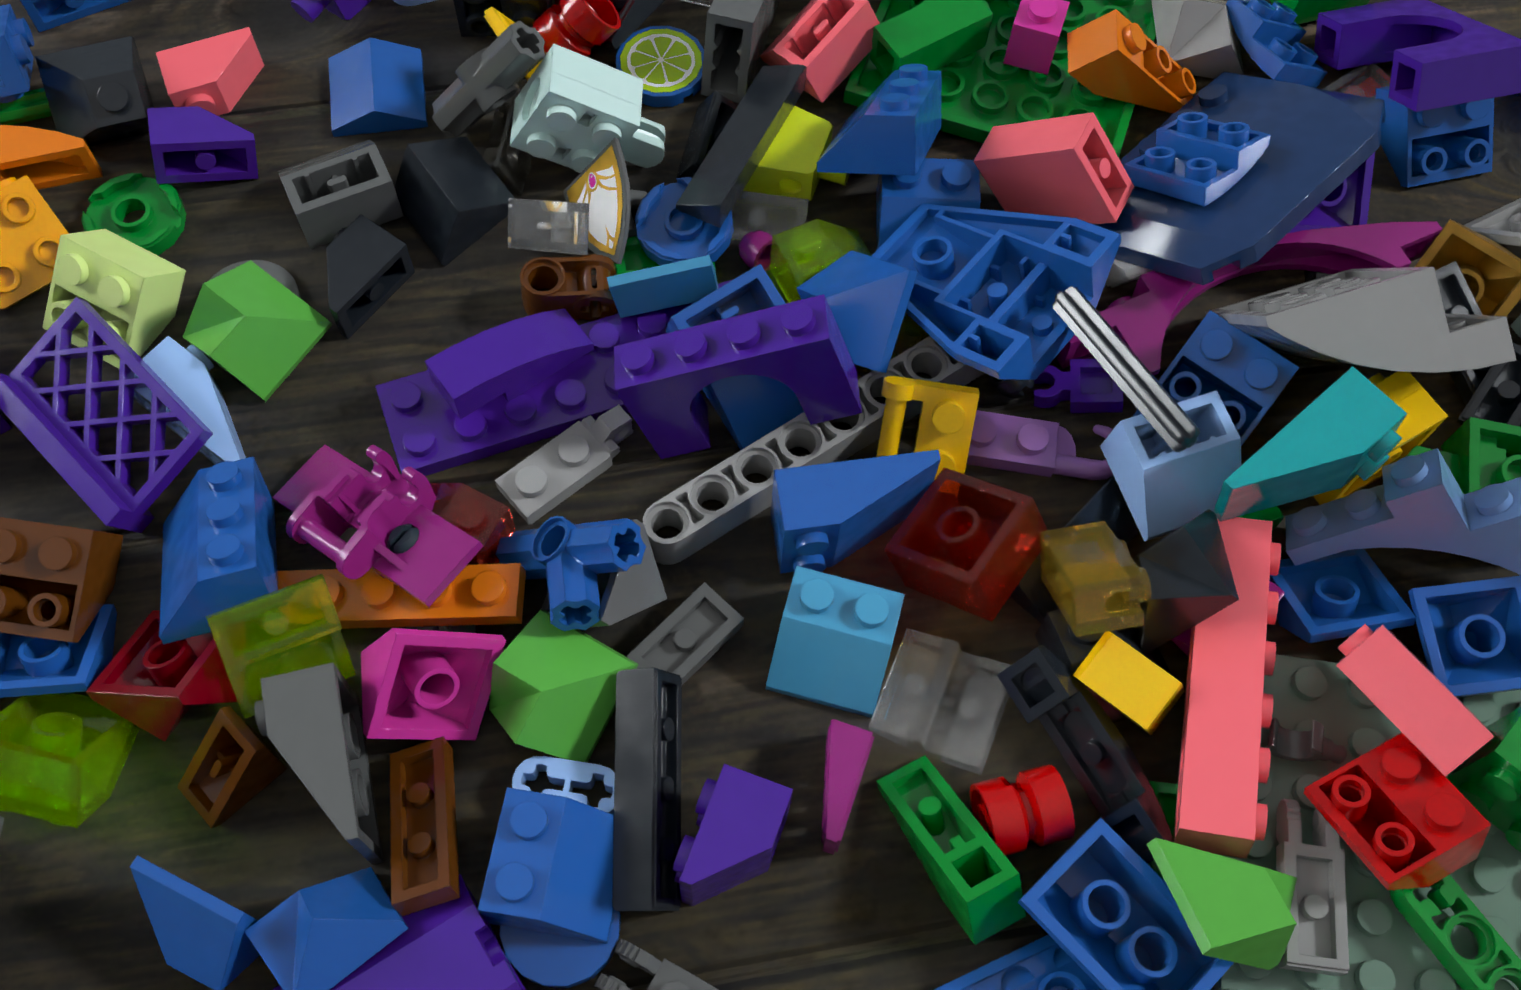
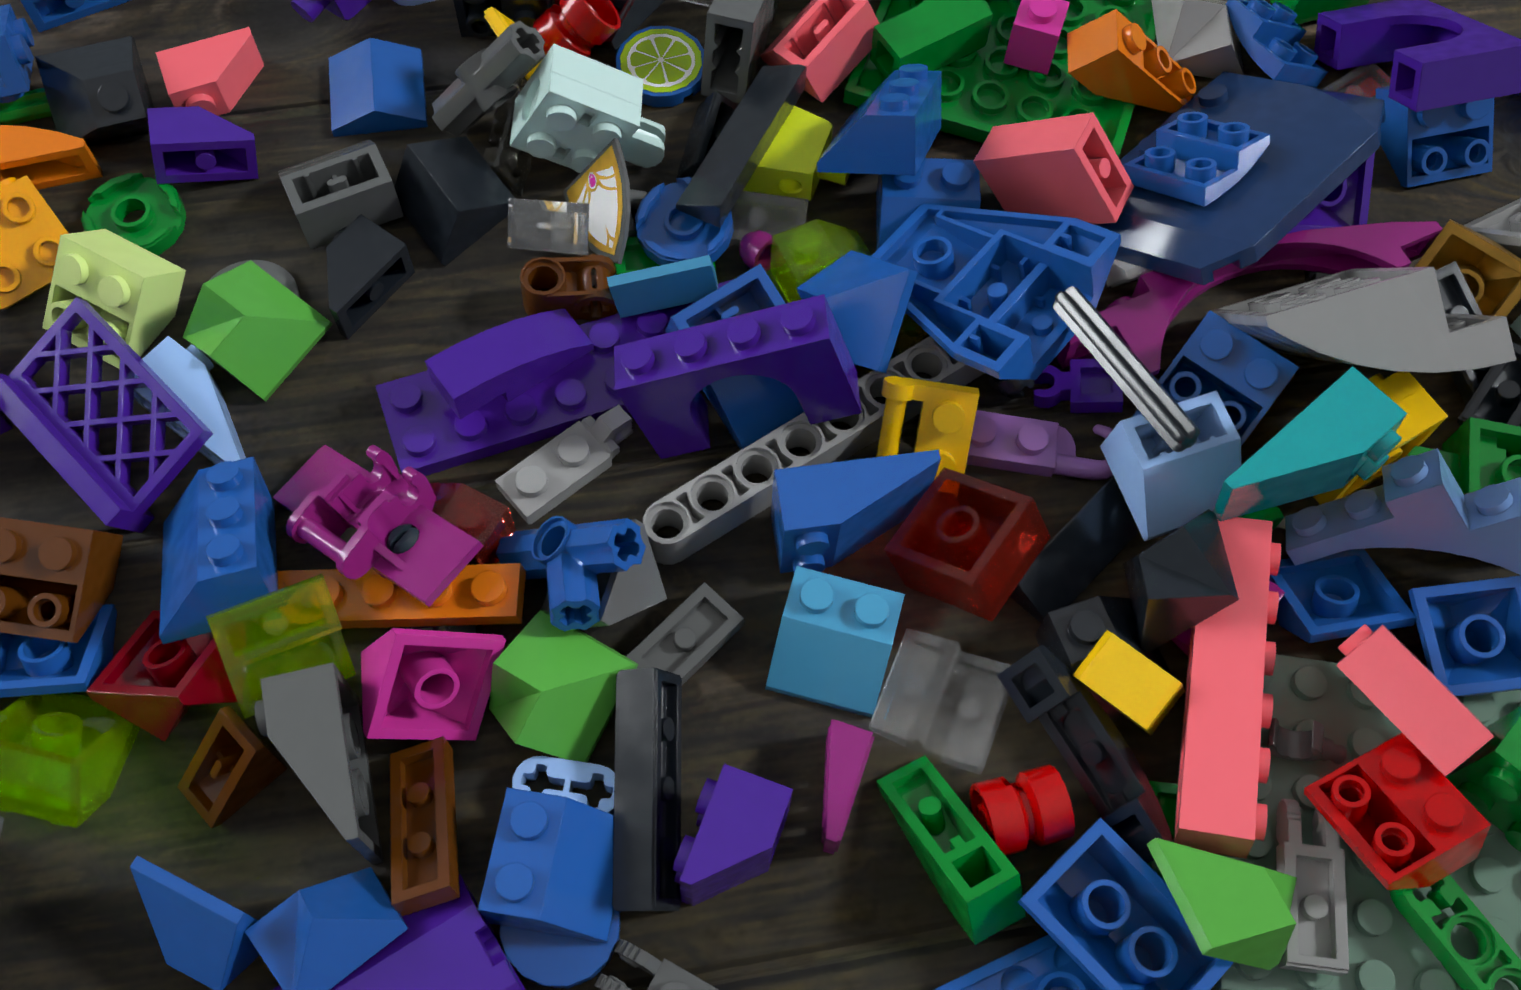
(1093, 578): clear yellow brick -> none

